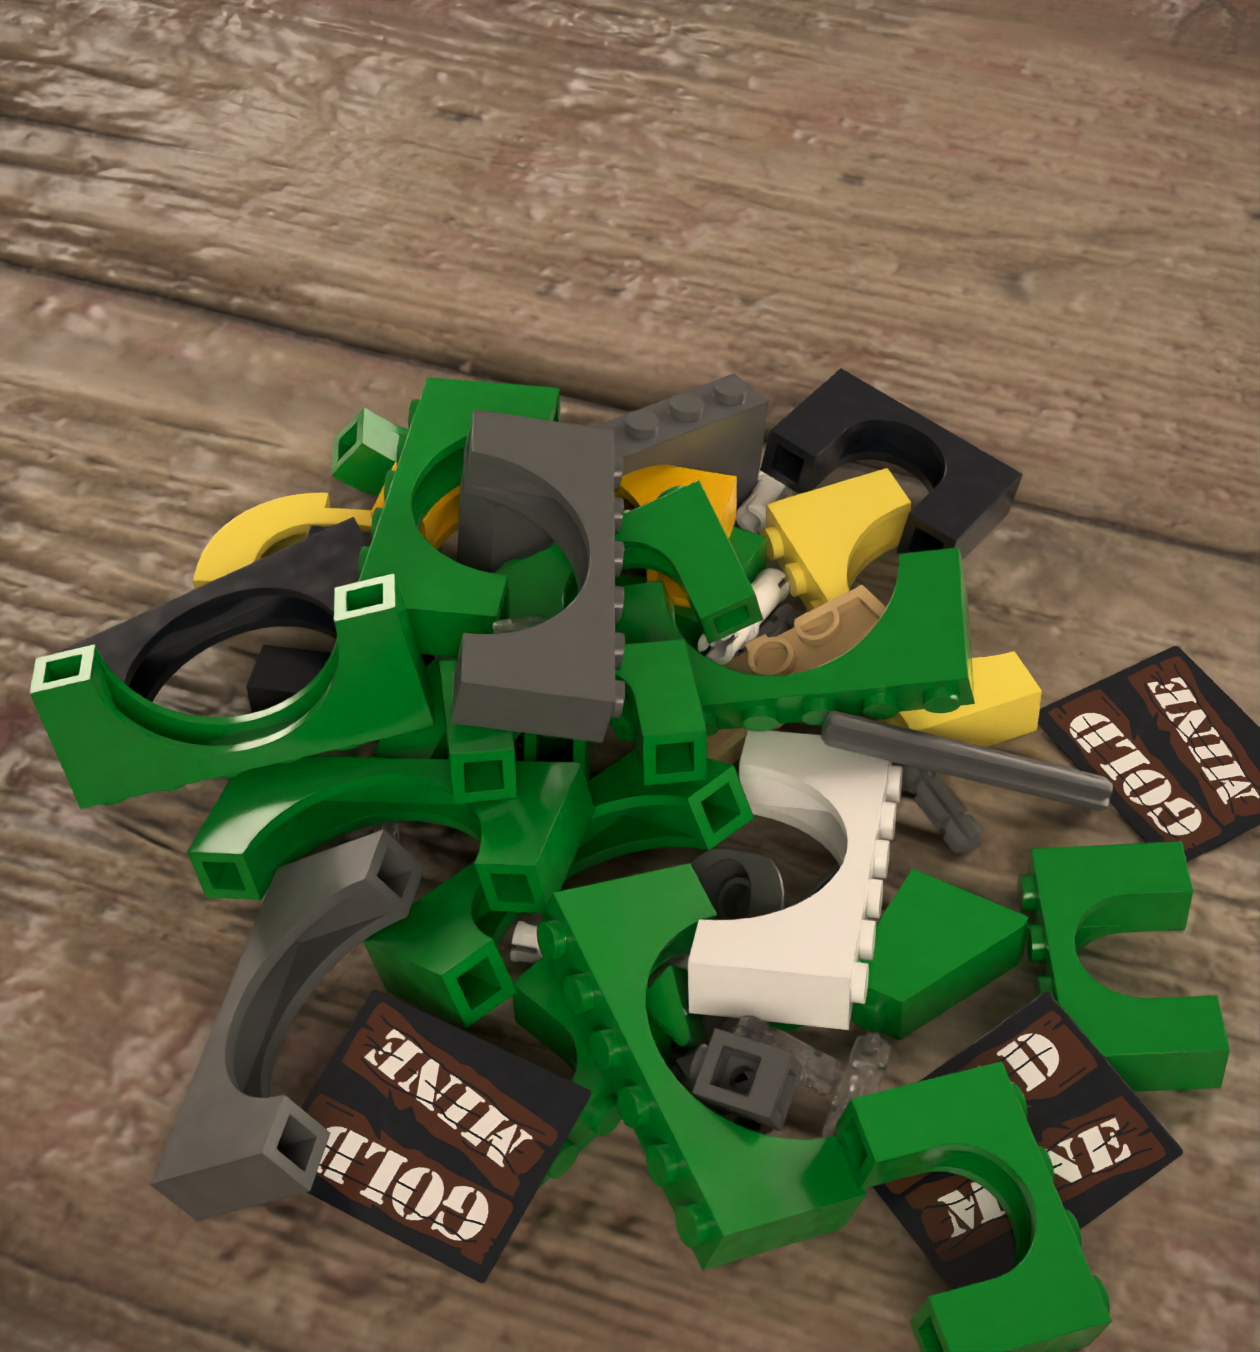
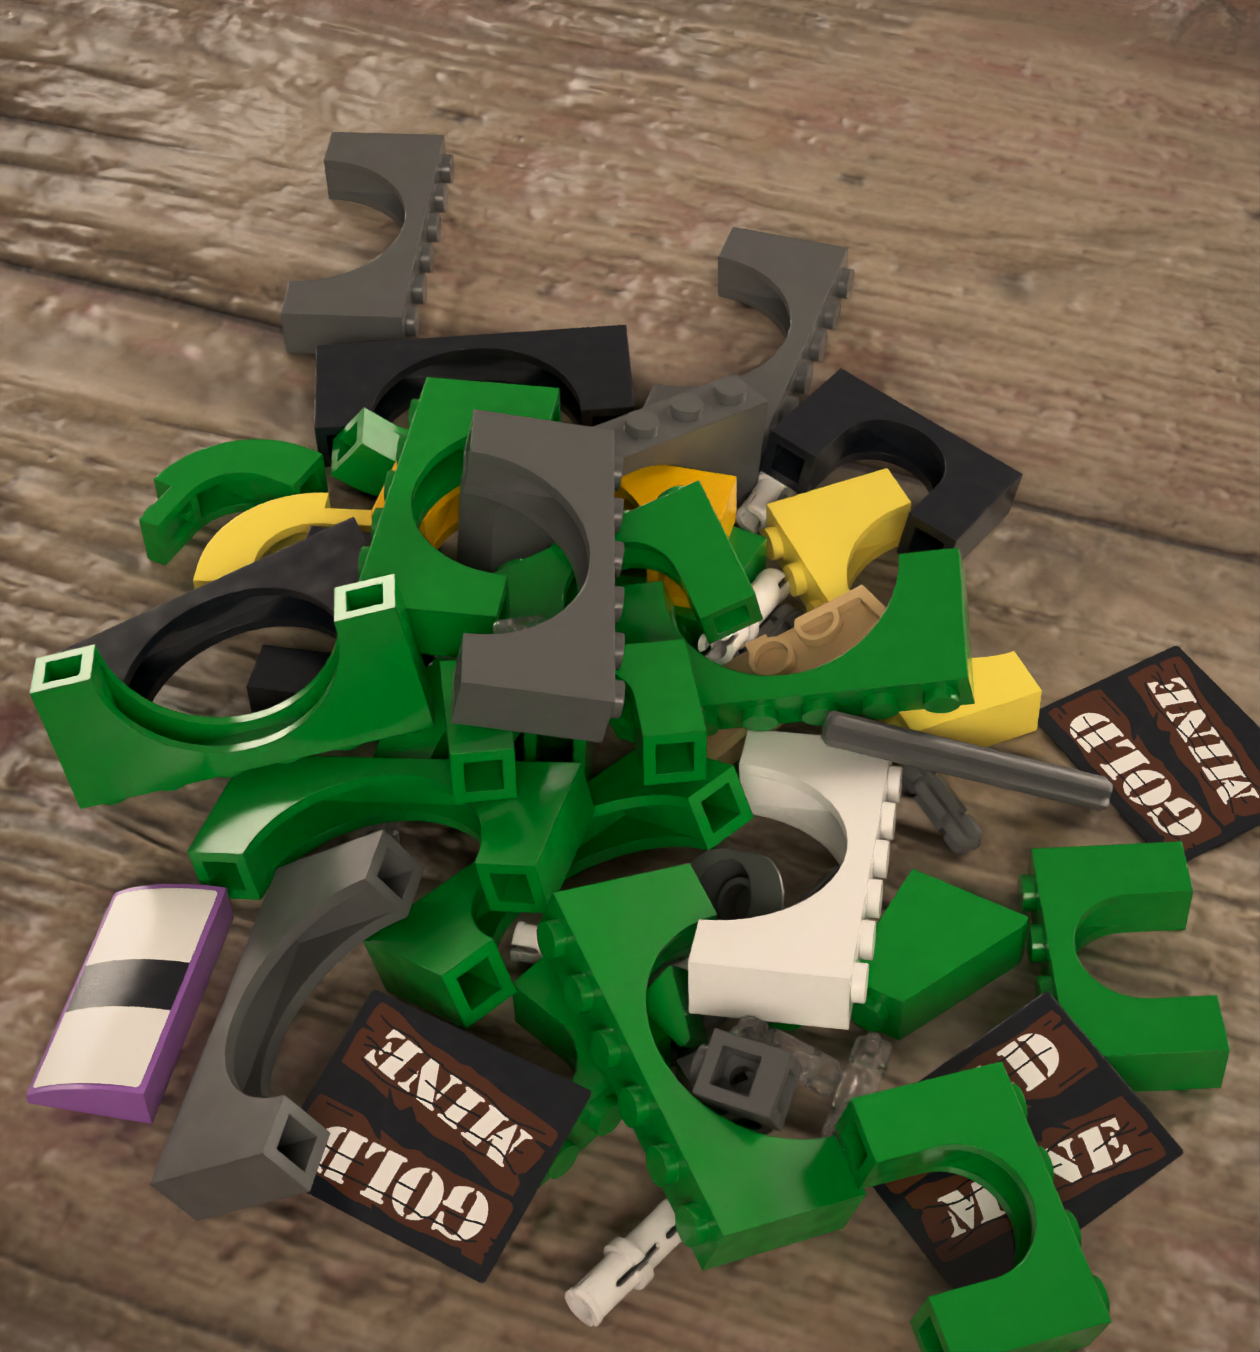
(134, 1001): none -> slope
(224, 482): none -> green arch
(379, 300): none -> dark grey arch
(384, 376): none -> black arch
(625, 1266): none -> white pin
(800, 291): none -> dark grey arch

